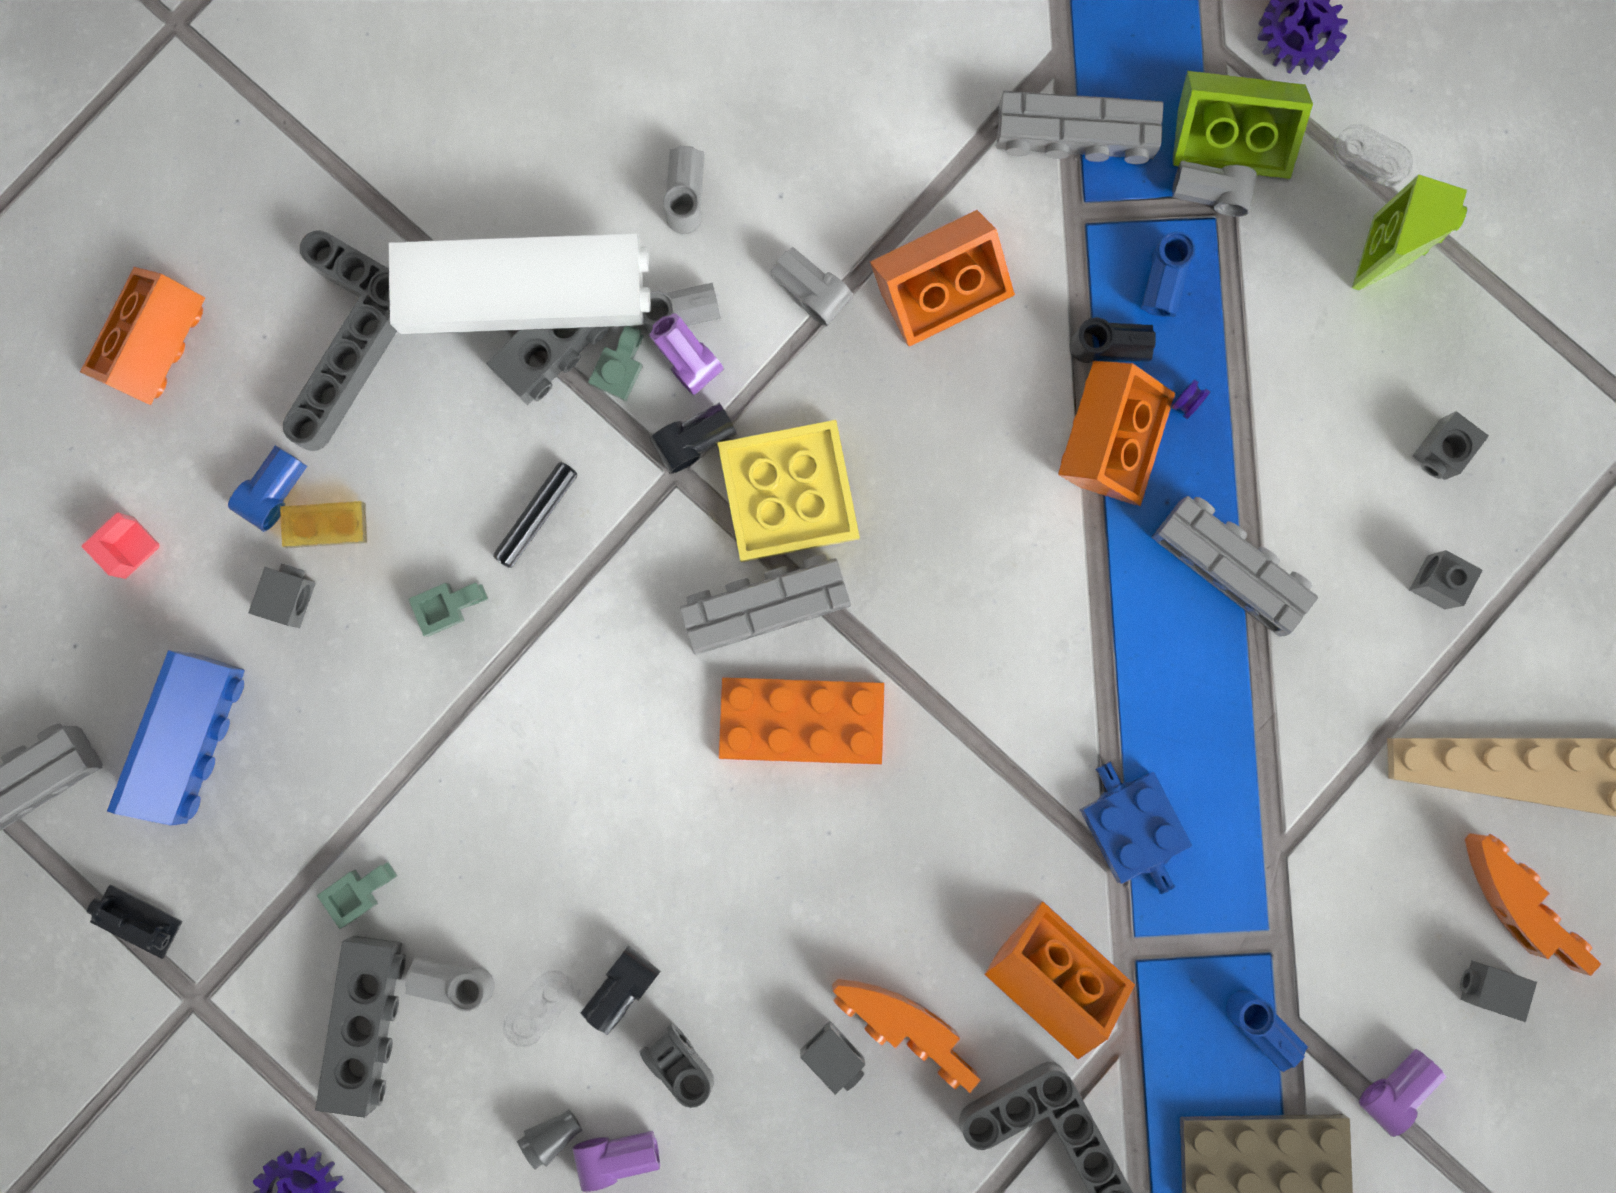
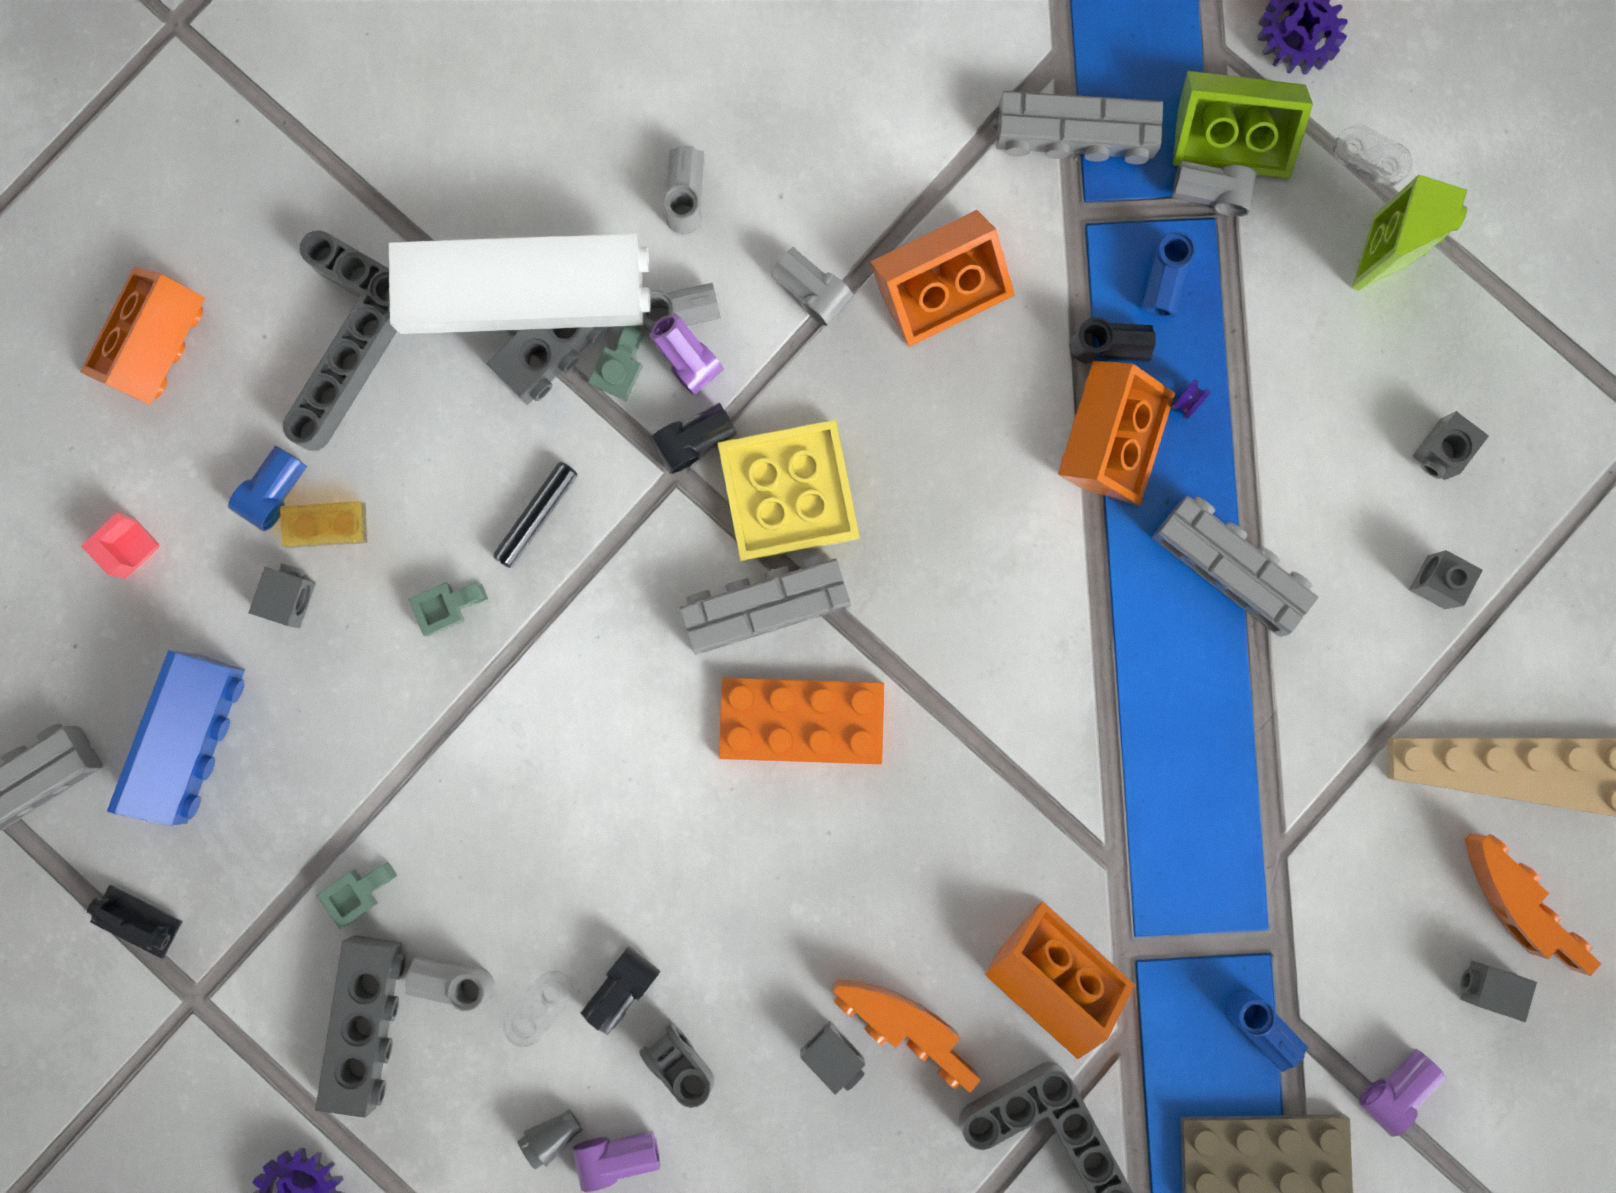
(1135, 827): blue plate -> none

